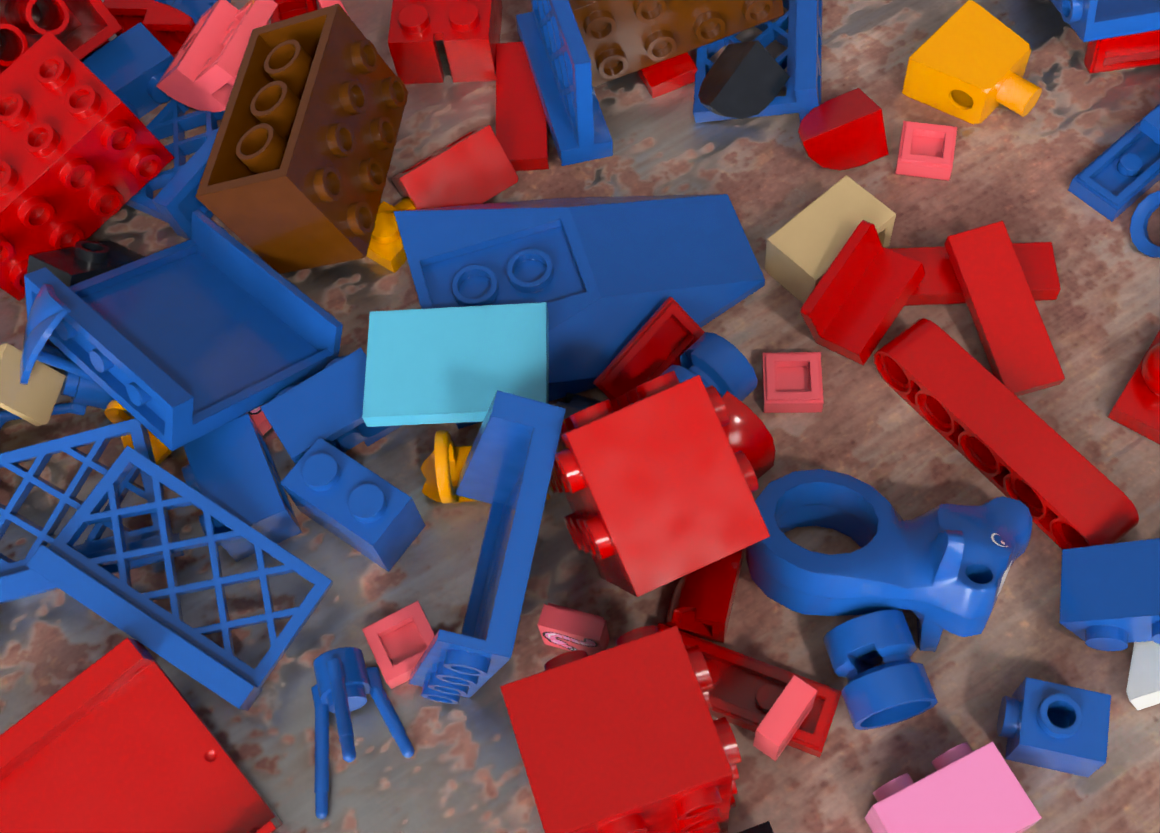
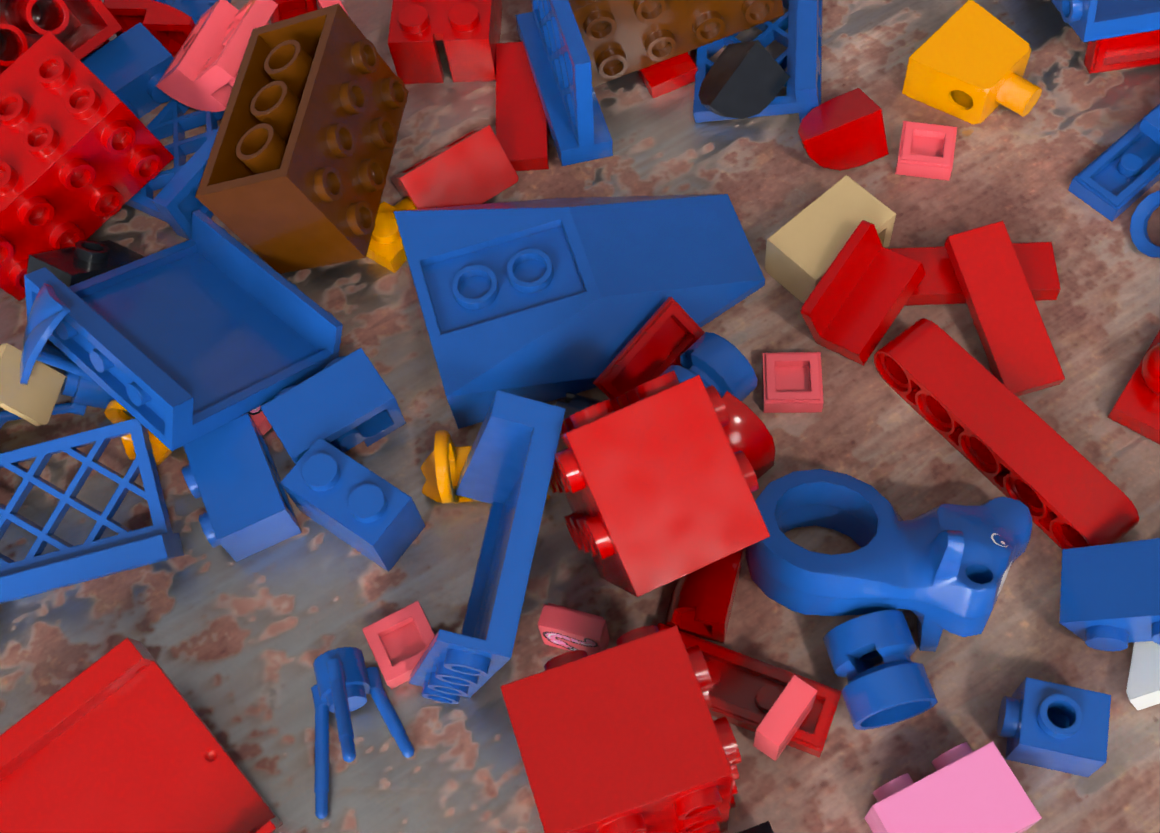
(150, 623): blue fence -> none
(453, 361): medium azure tile -> none

